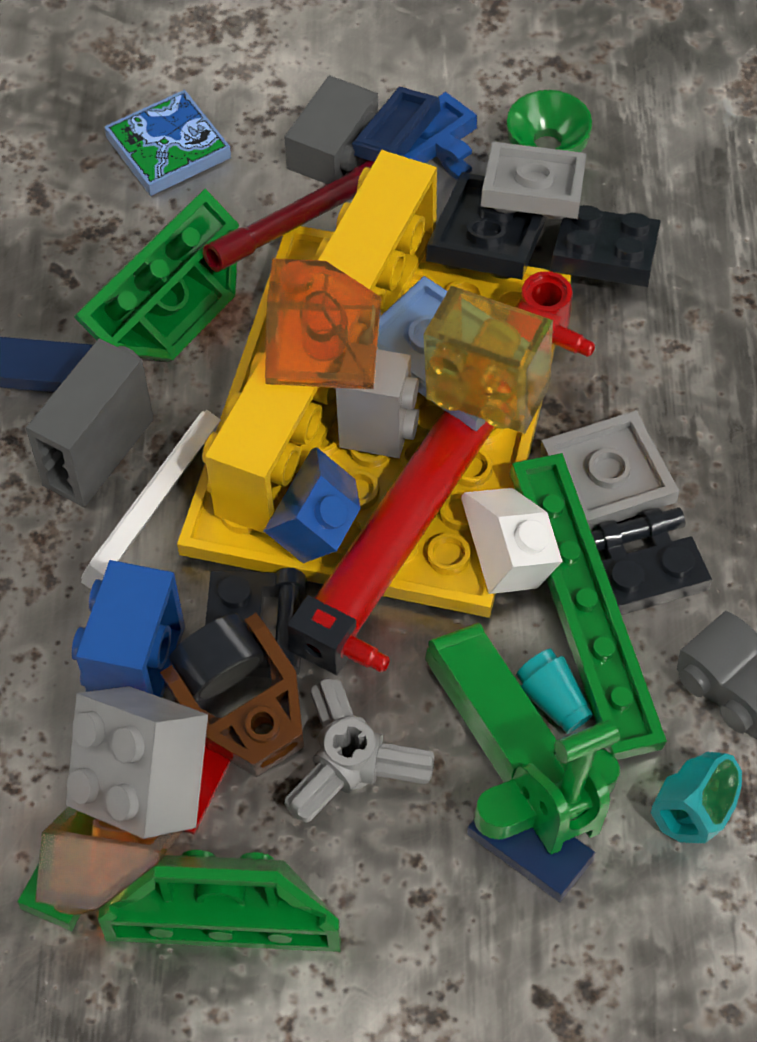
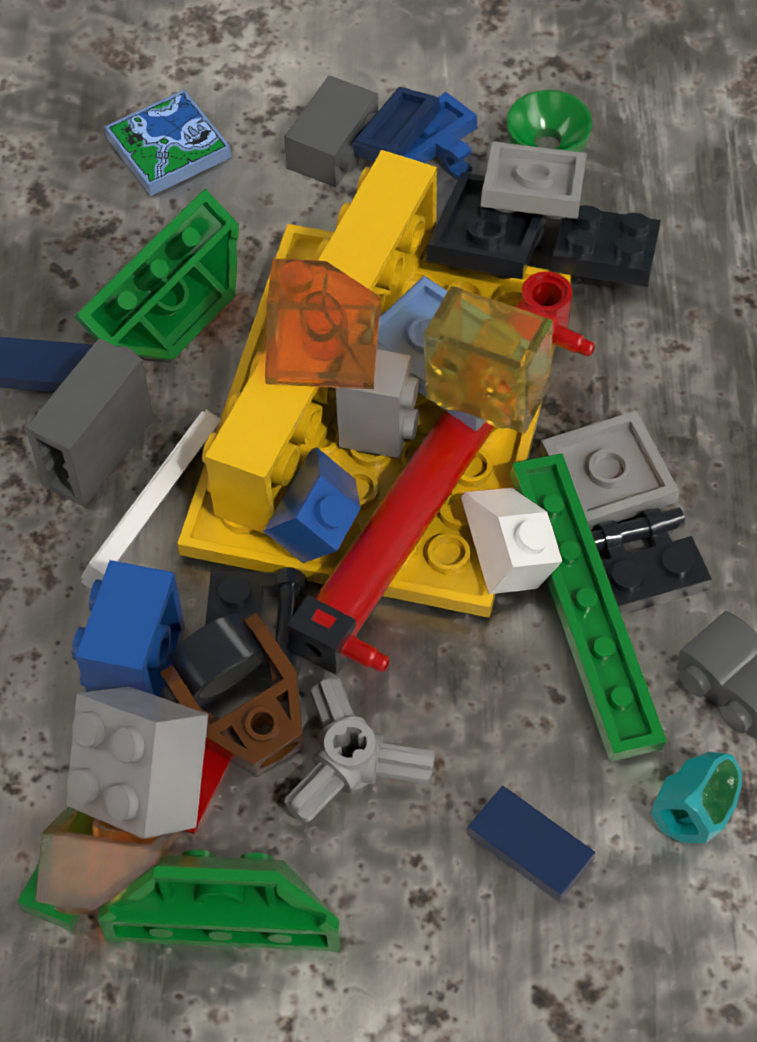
(245, 240): dark red piece -> none
(542, 776): green piece -> none
(554, 690): teal cone -> none

